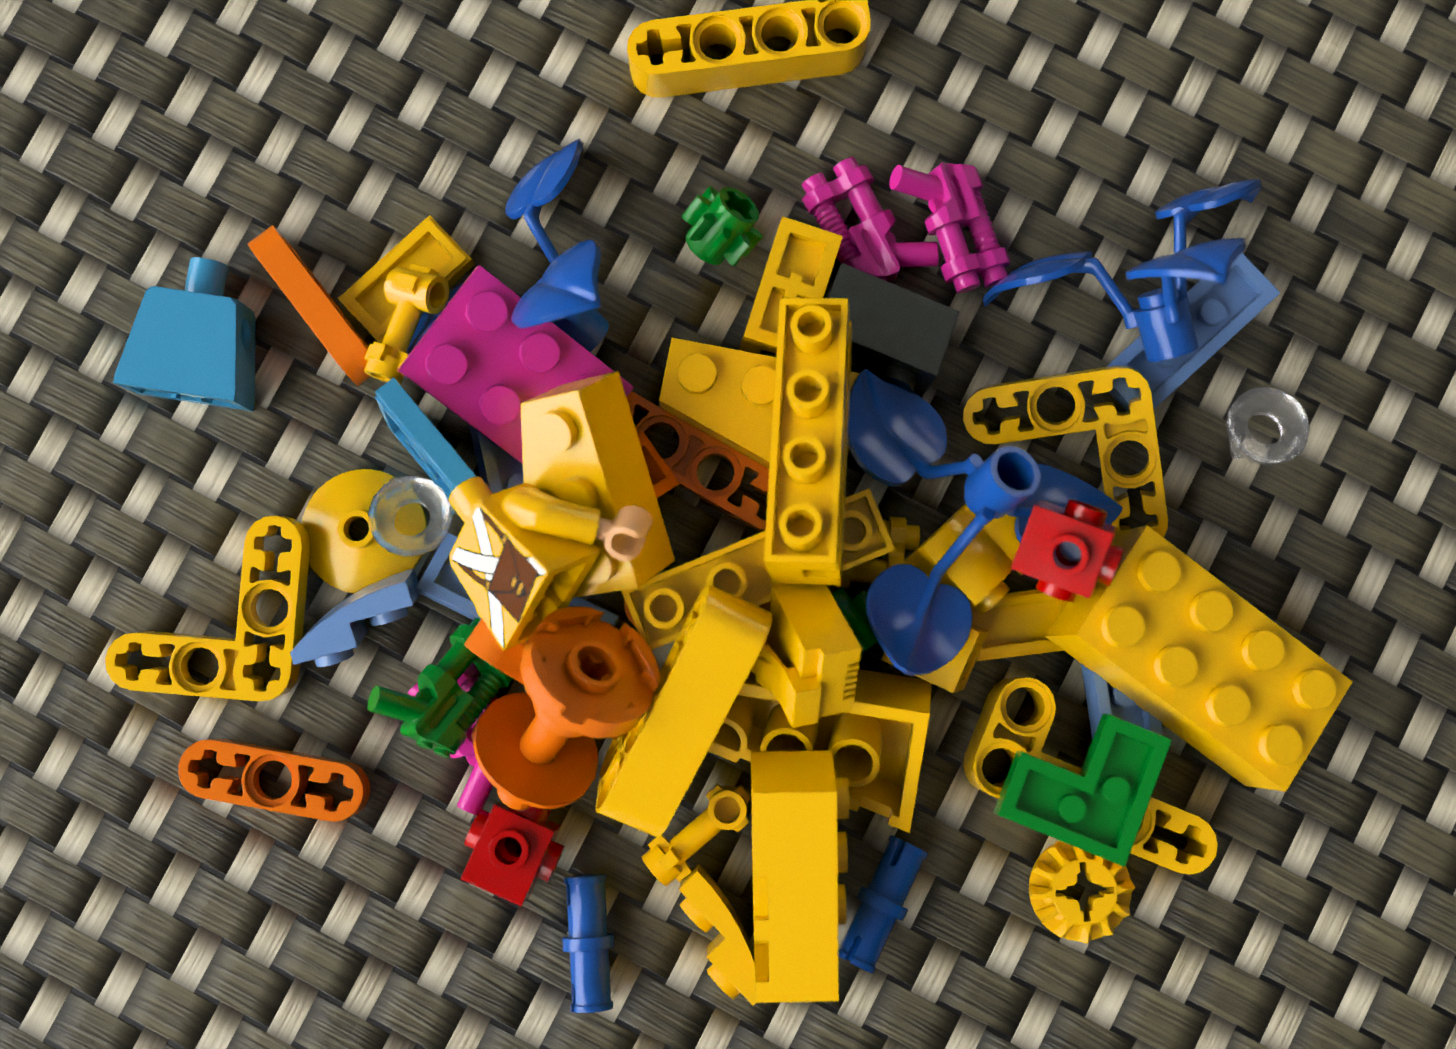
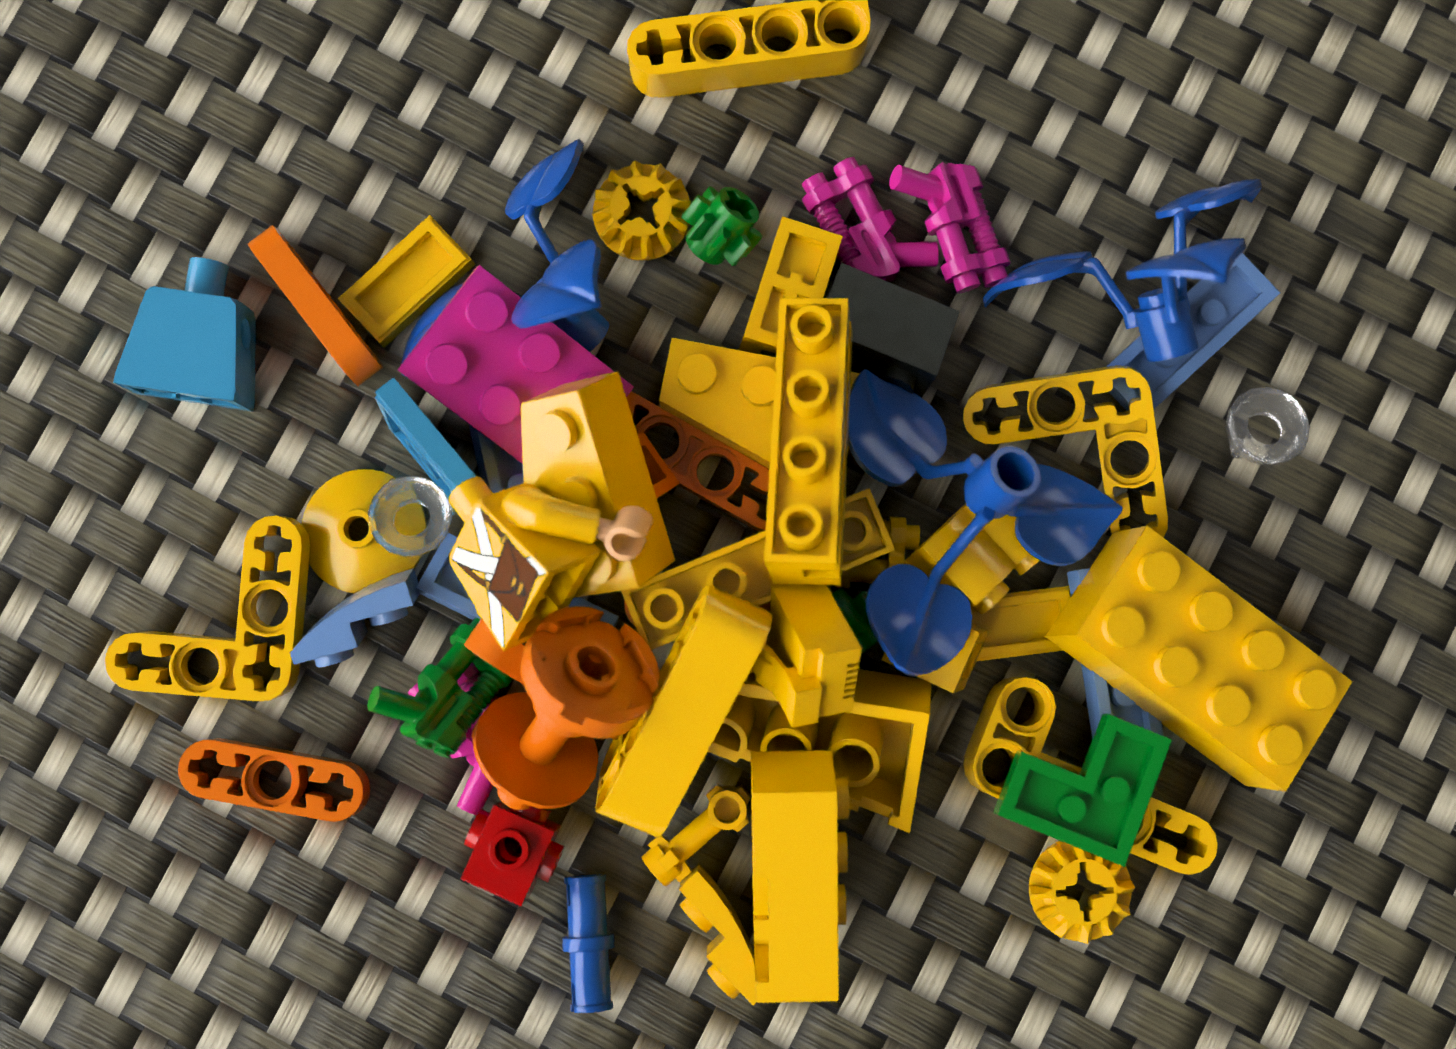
(412, 291): yellow bar -> none
(636, 237): none -> yellow gear
(881, 904): blue pin -> none
(1043, 557): red brick -> none

